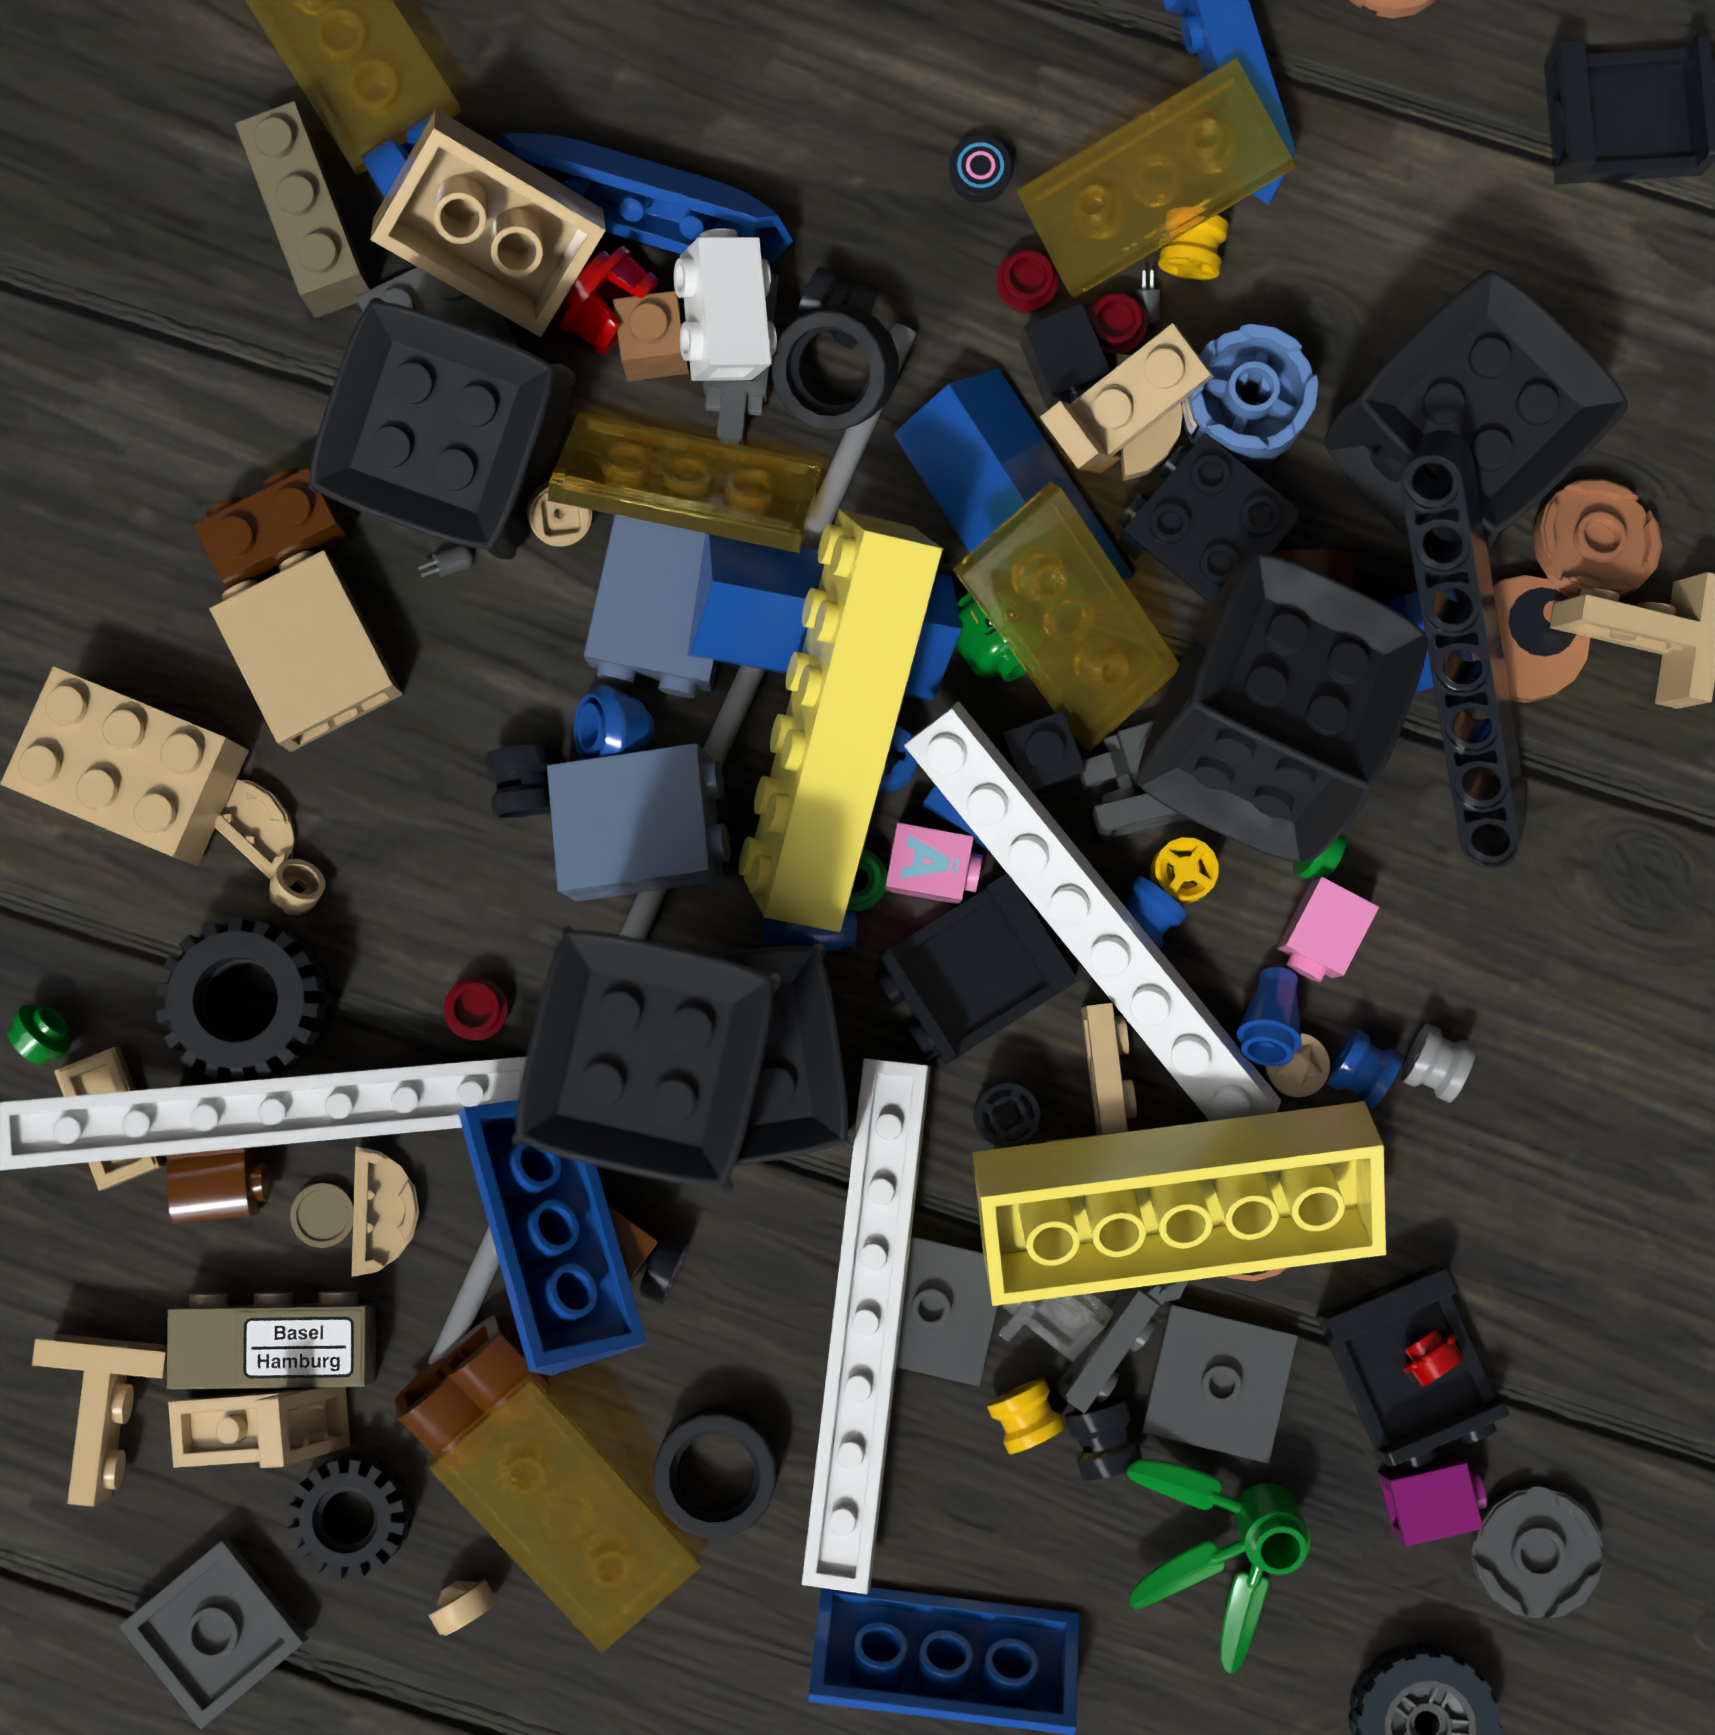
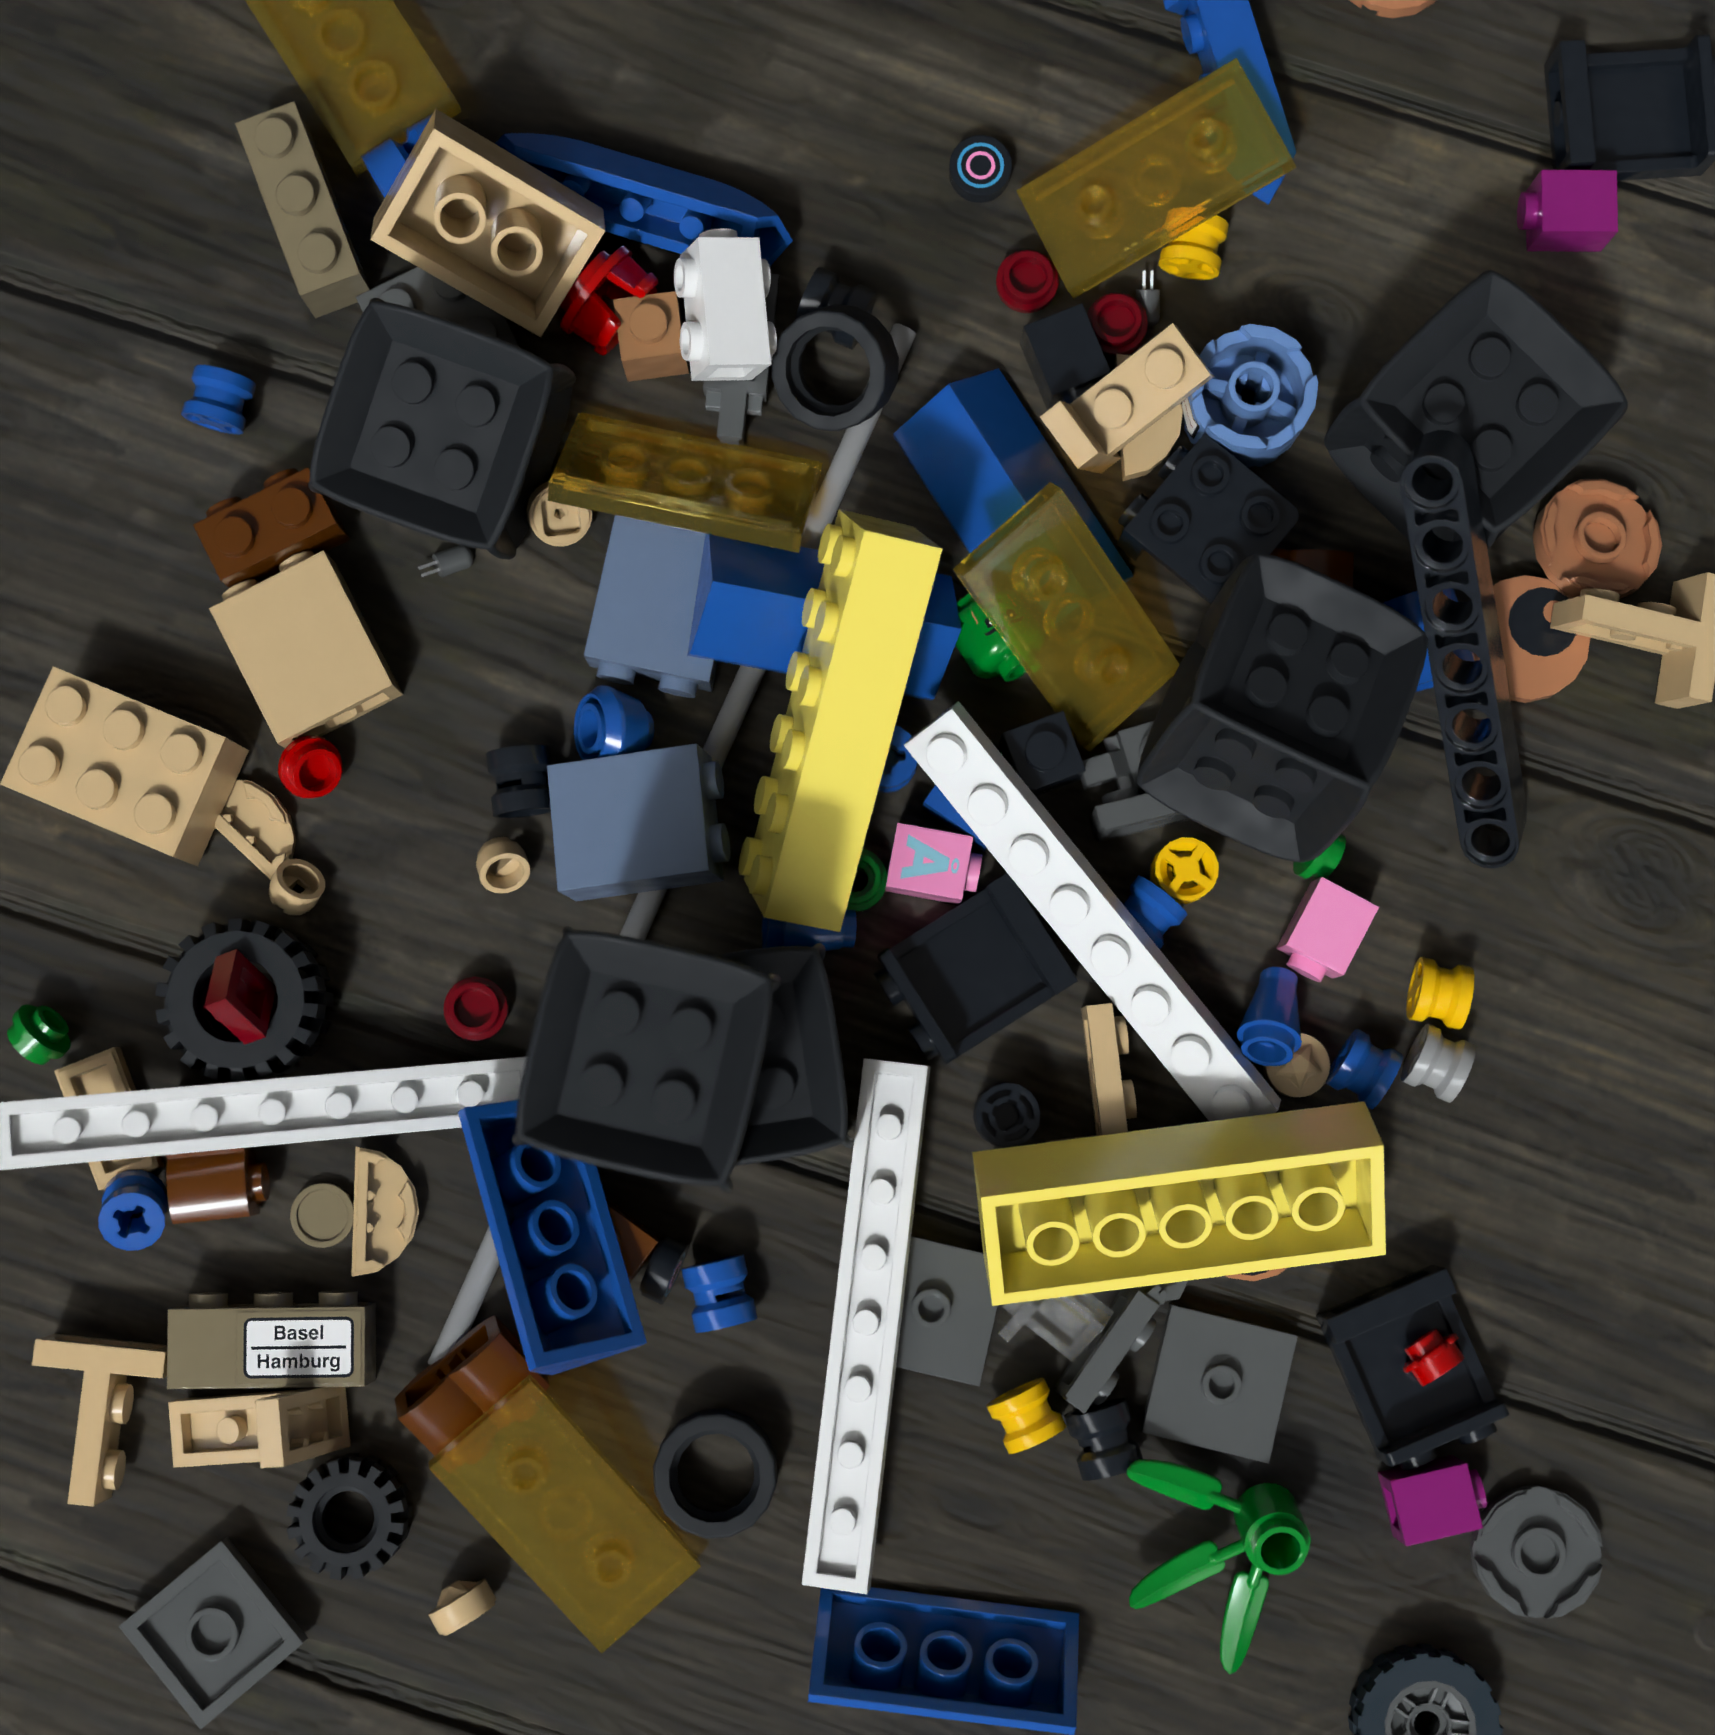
(131, 1194): none -> blue wheel
(218, 399): none -> blue wheel
(240, 997): none -> dark red plate
(310, 767): none -> red plate
(507, 865): none -> tan hinge
(717, 1278): none -> blue wheel
(1440, 993): none -> yellow wheel
(1569, 210): none -> magenta brick

